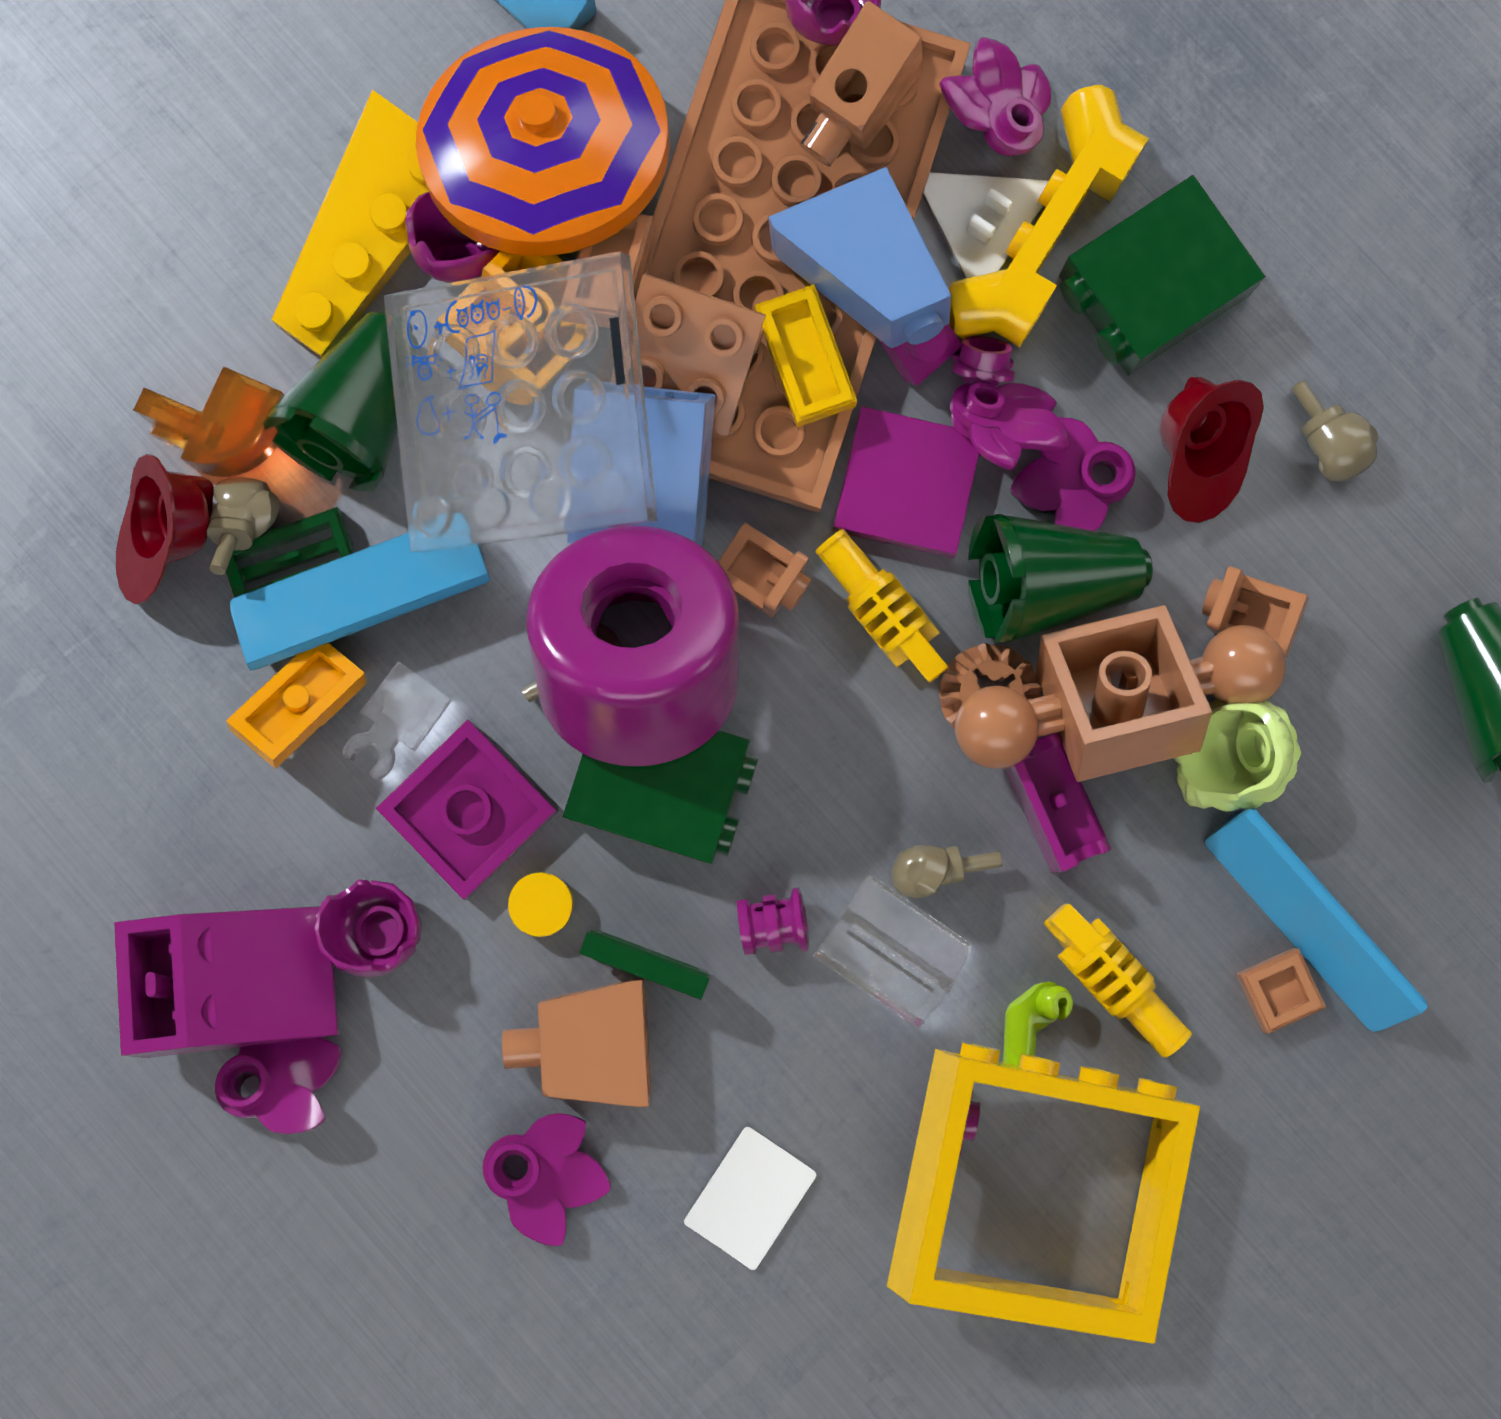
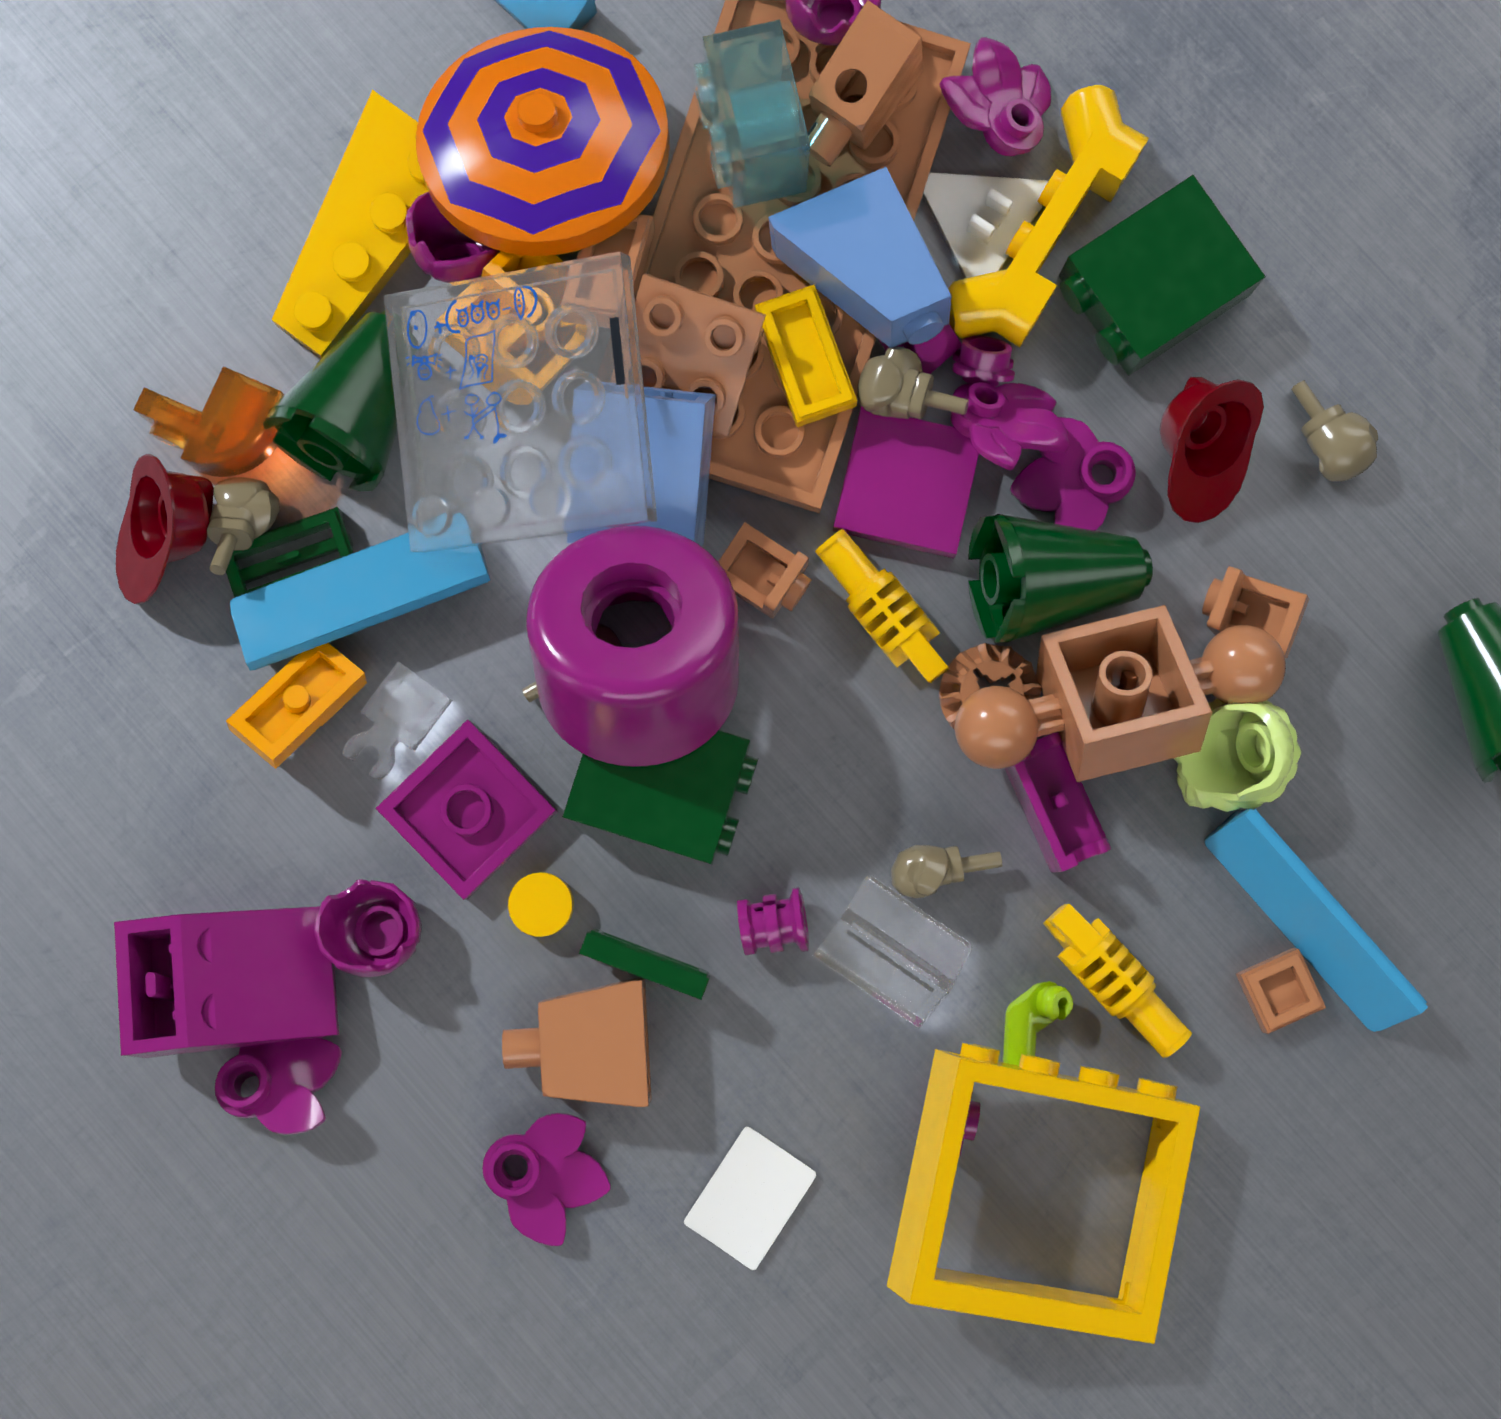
(752, 114): none -> clear light blue brick
(899, 389): none -> dark tan piece

